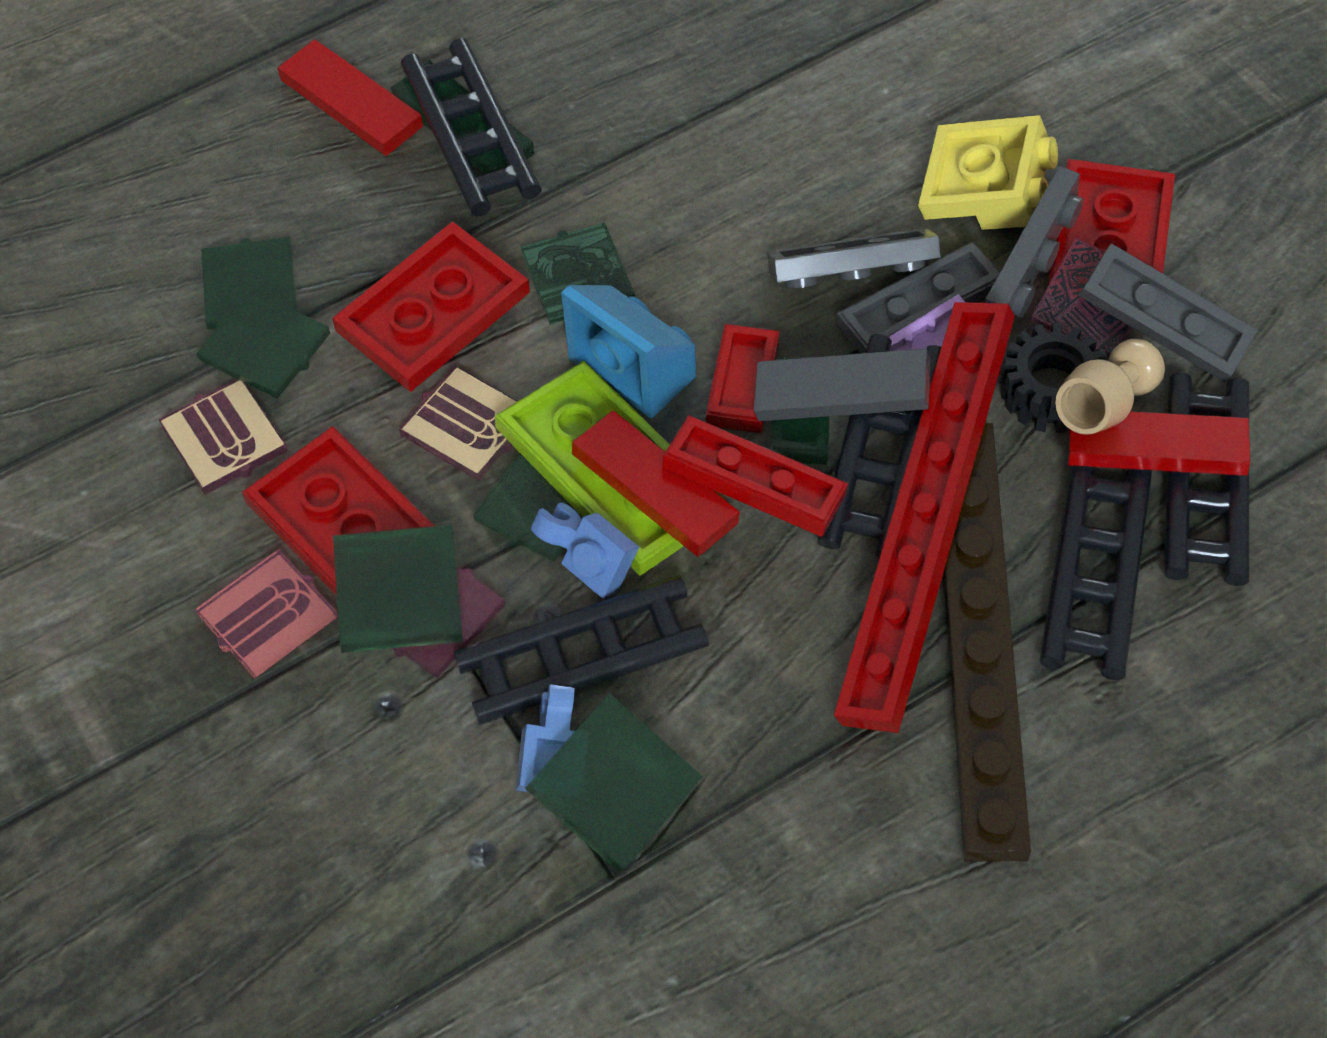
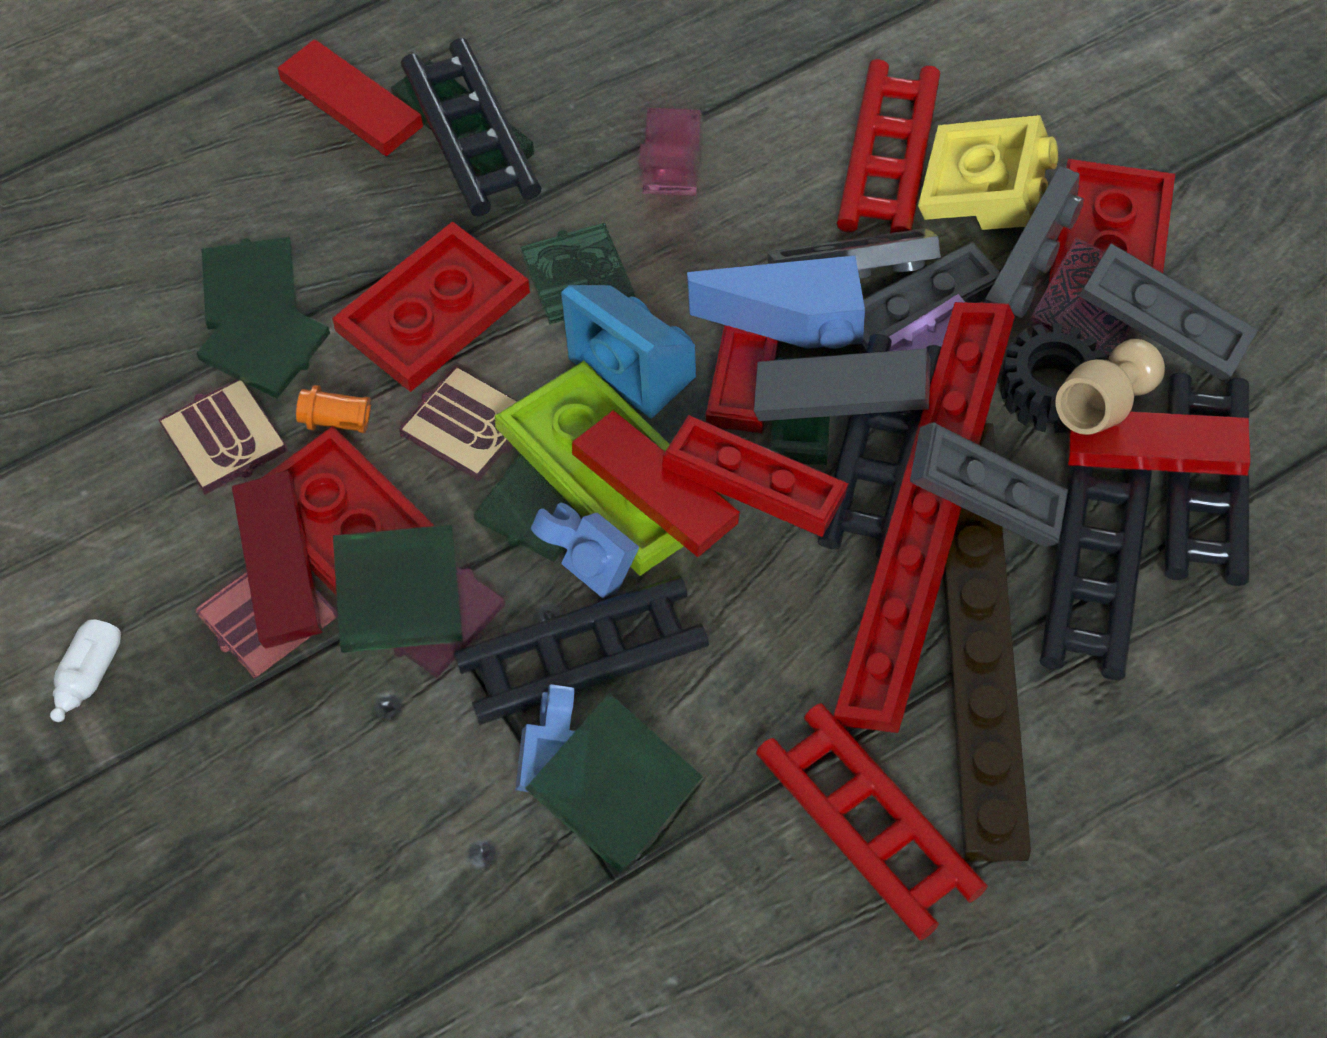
(84, 665): none -> white piece
(276, 560): none -> dark red tile
(332, 410): none -> orange pin
(672, 152): none -> clear pink brick
(790, 302): none -> medium blue slope
(871, 857): none -> red bar
(906, 170): none -> red bar
(988, 485): none -> dark grey tile

